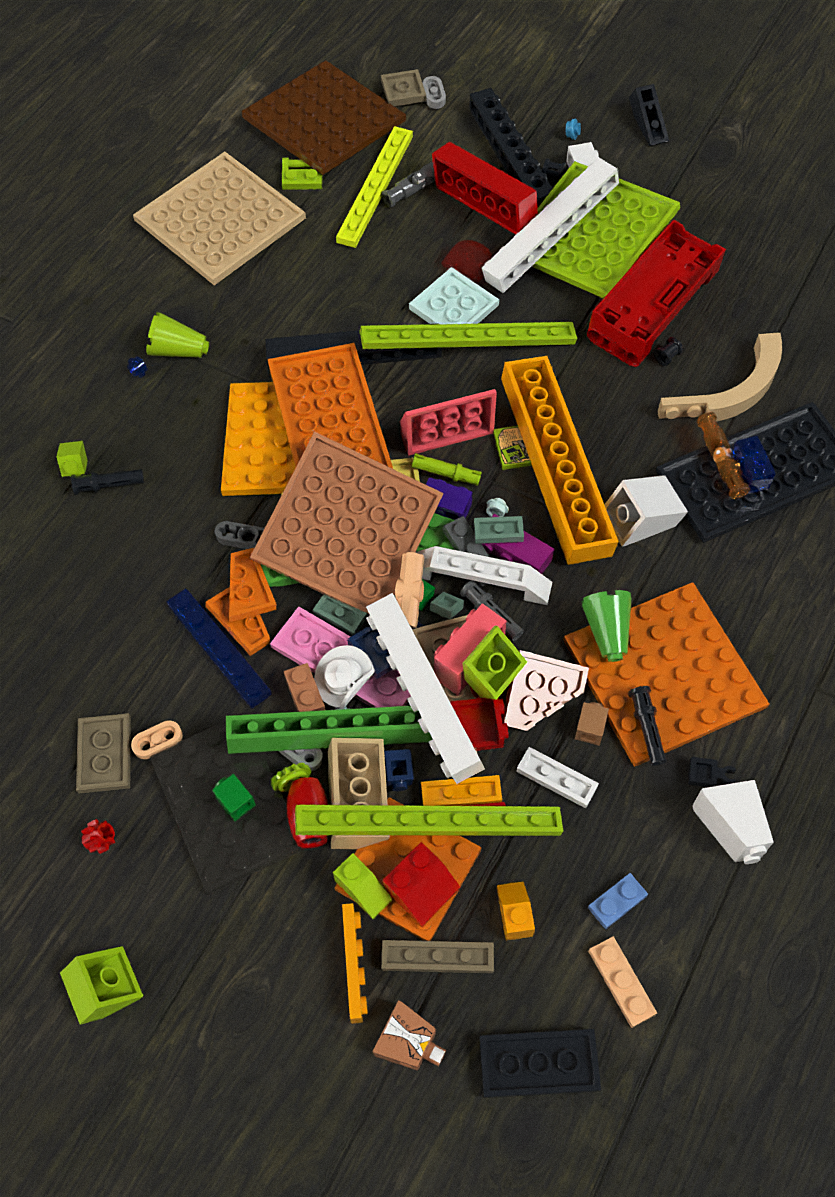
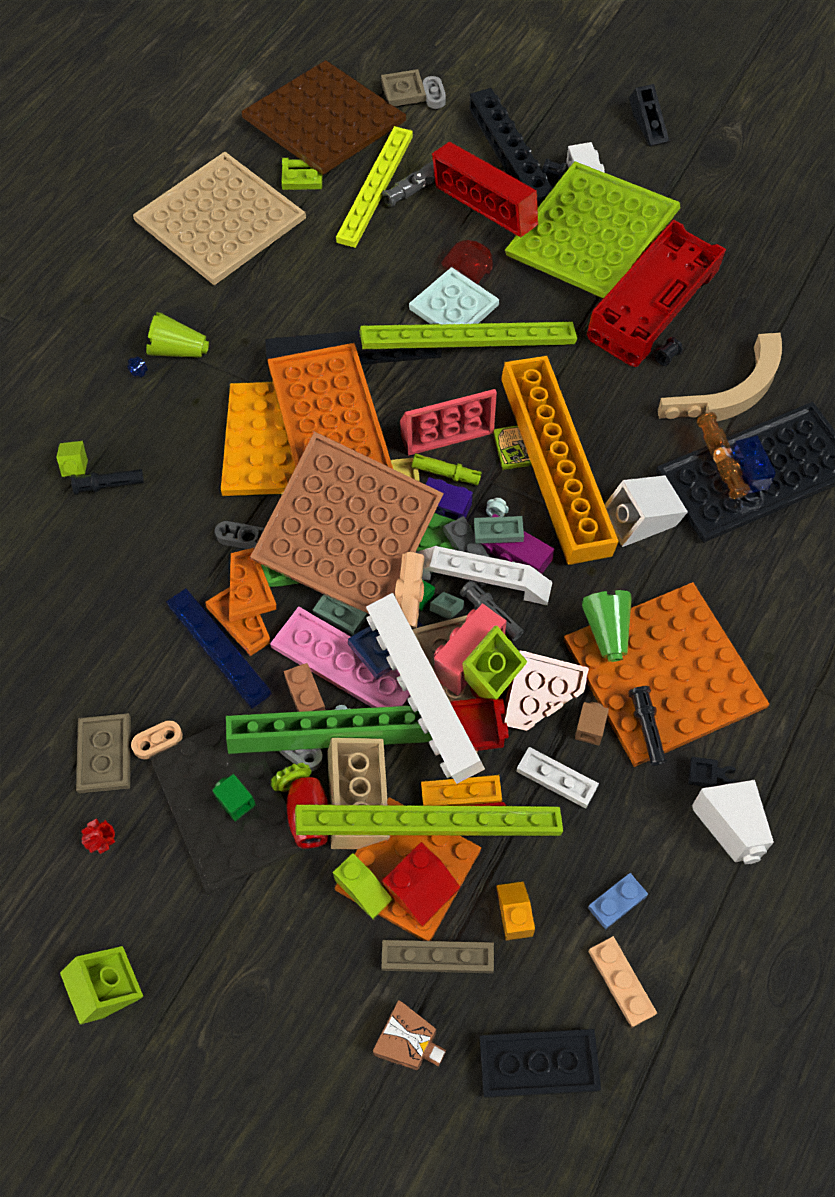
(342, 674): white hat -> none
(355, 975): light orange plate -> none
(400, 761): dark blue brick -> none
(550, 225): white brick -> none
(573, 129): dark azure plate -> none

